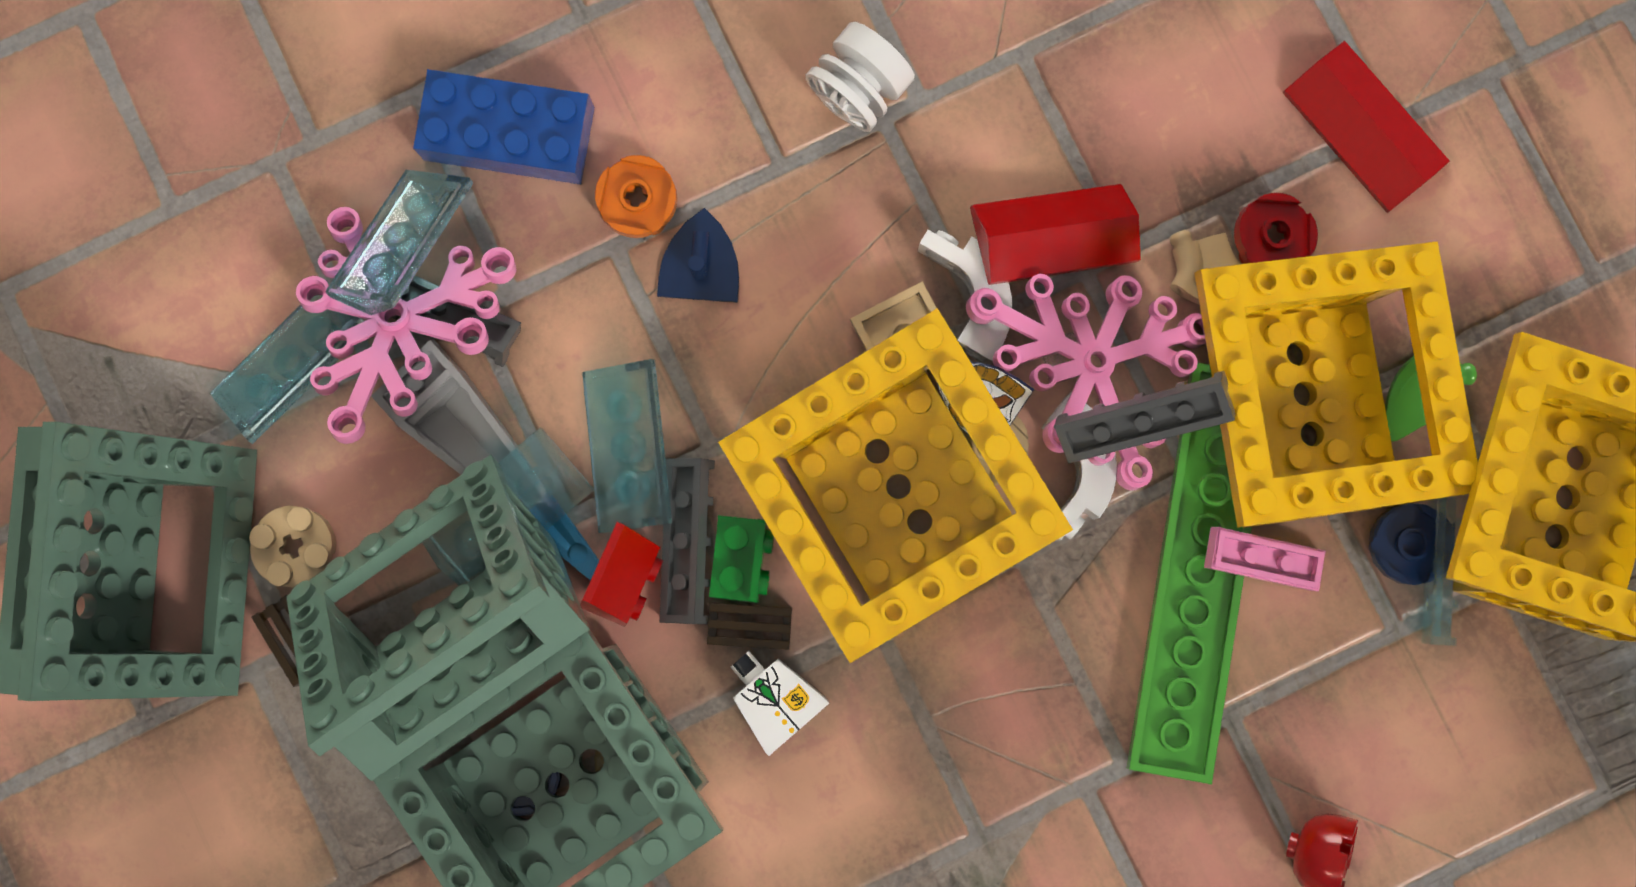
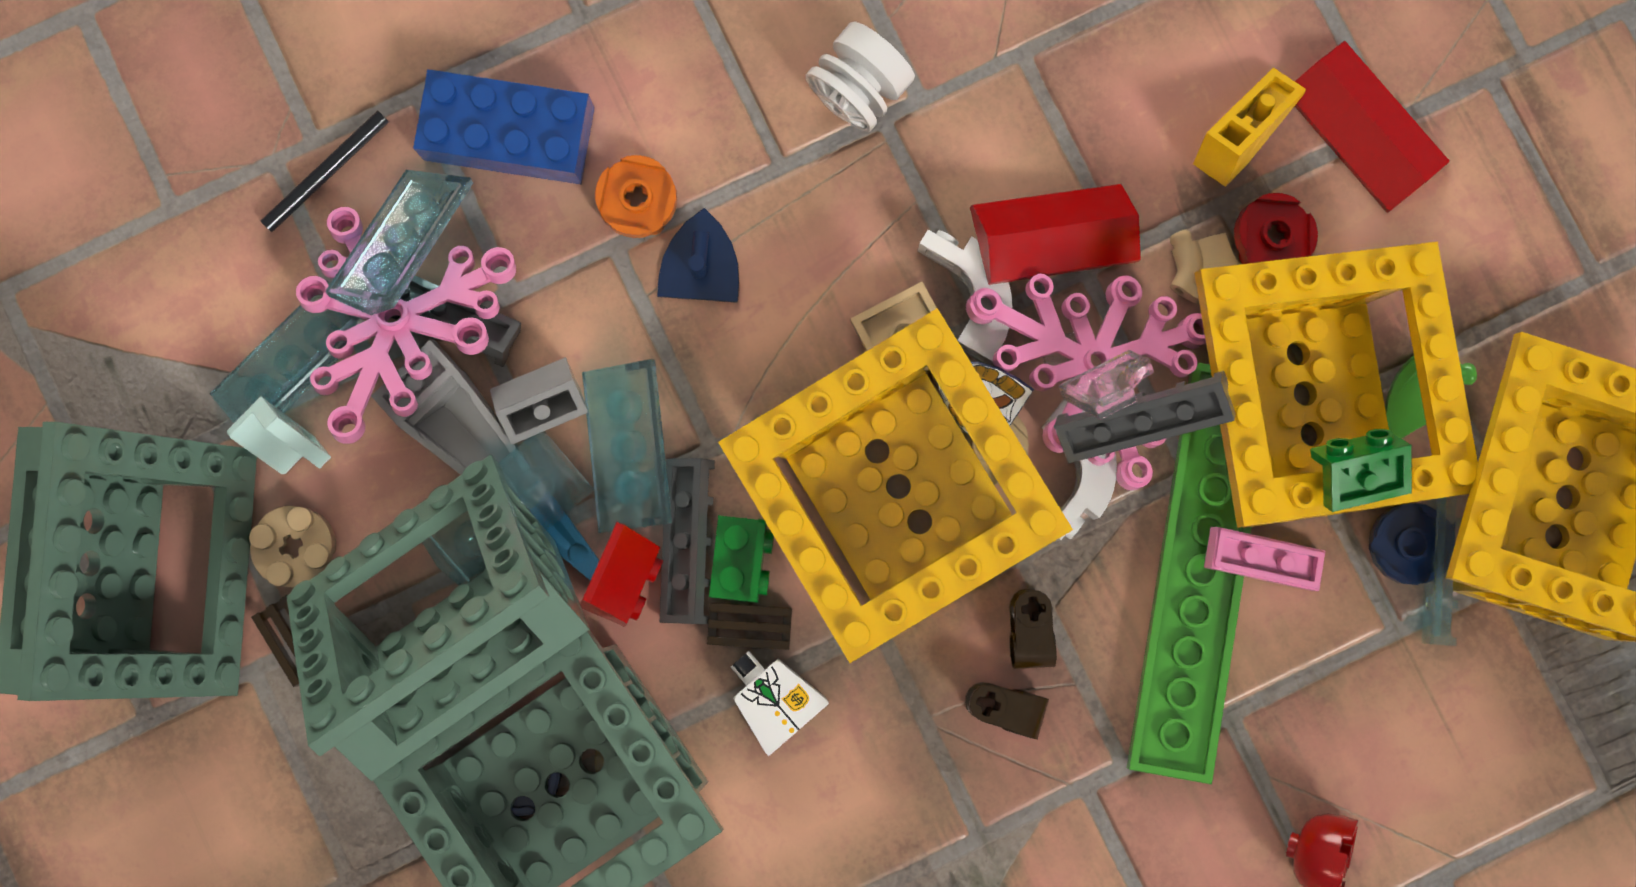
(276, 438): none -> light aqua panel
(324, 171): none -> black bar
(538, 401): none -> light grey brick
(1013, 709): none -> dark brown piece
(1032, 639): none -> dark brown piece
(1107, 385): none -> clear tile
(1247, 126): none -> yellow slope
(1364, 469): none -> green bracket

